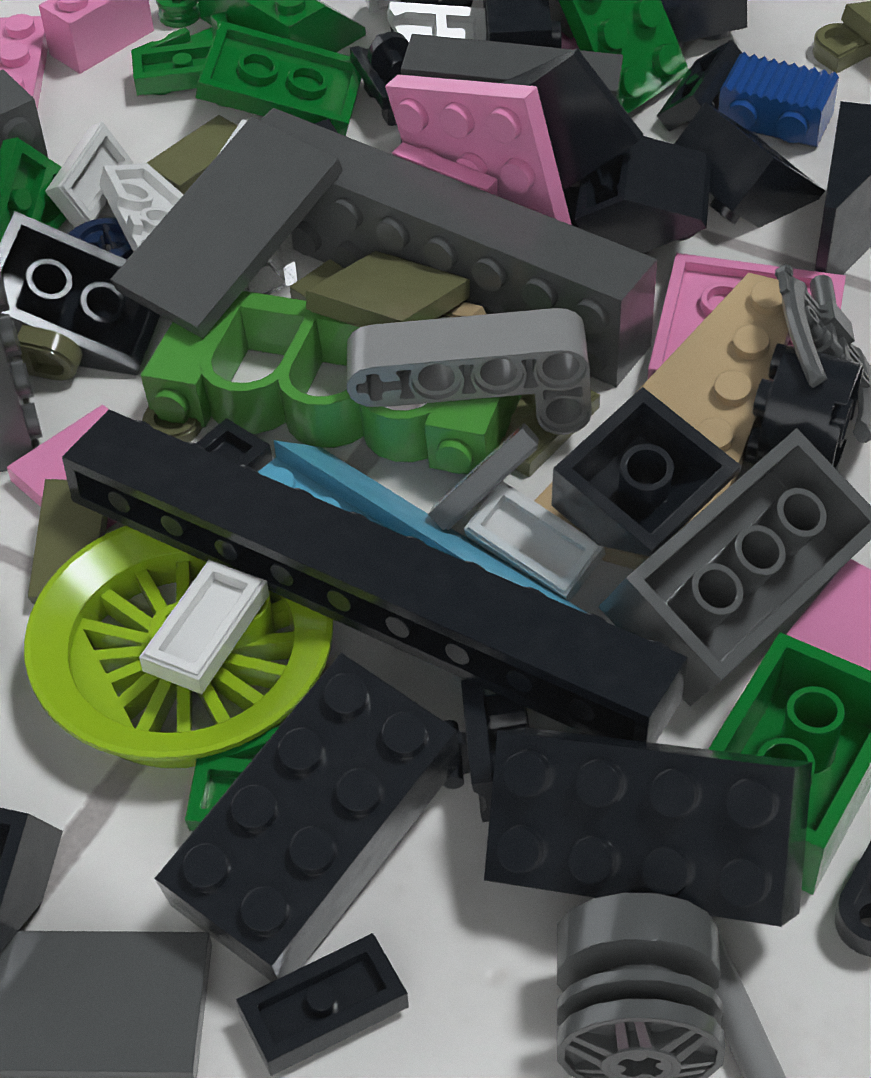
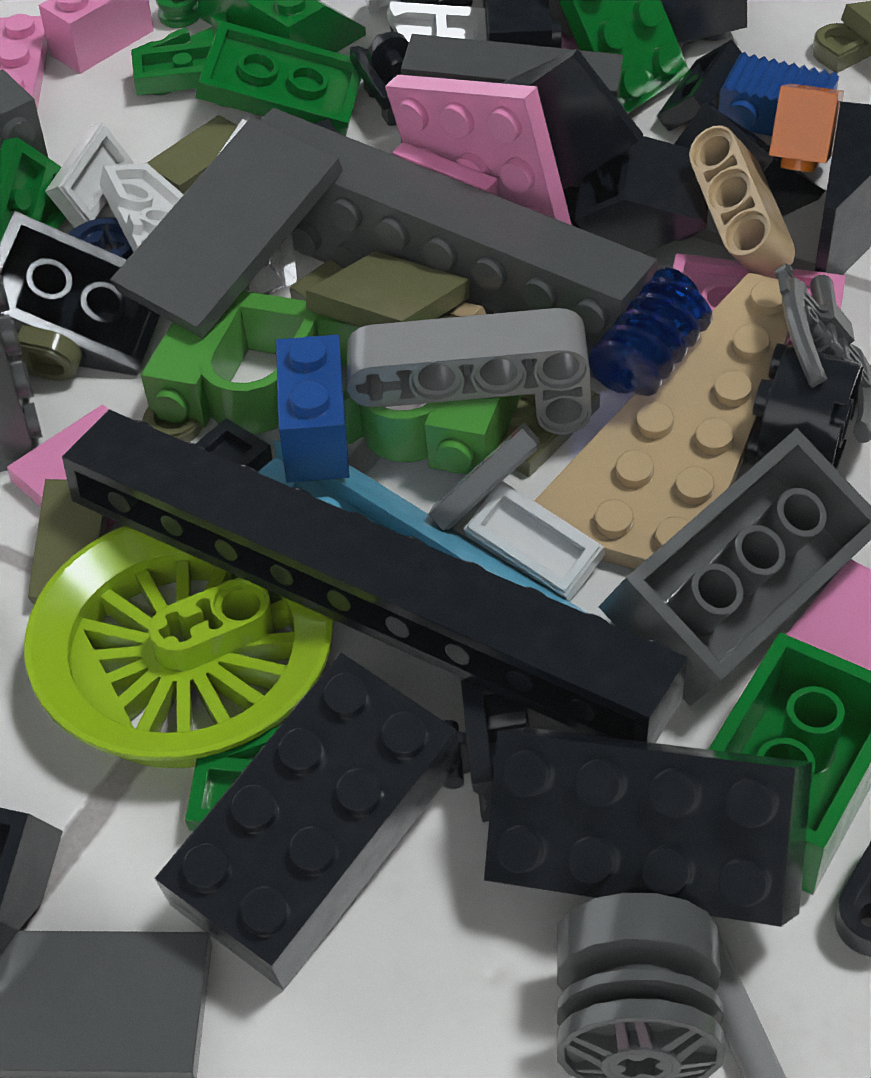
(204, 626): white tile -> none
(312, 408): none -> blue brick
(322, 1003): black plate -> none
(639, 477): black slope -> none
(651, 335): none -> clear blue piece
(741, 202): none -> tan beam
(805, 126): none -> orange brick

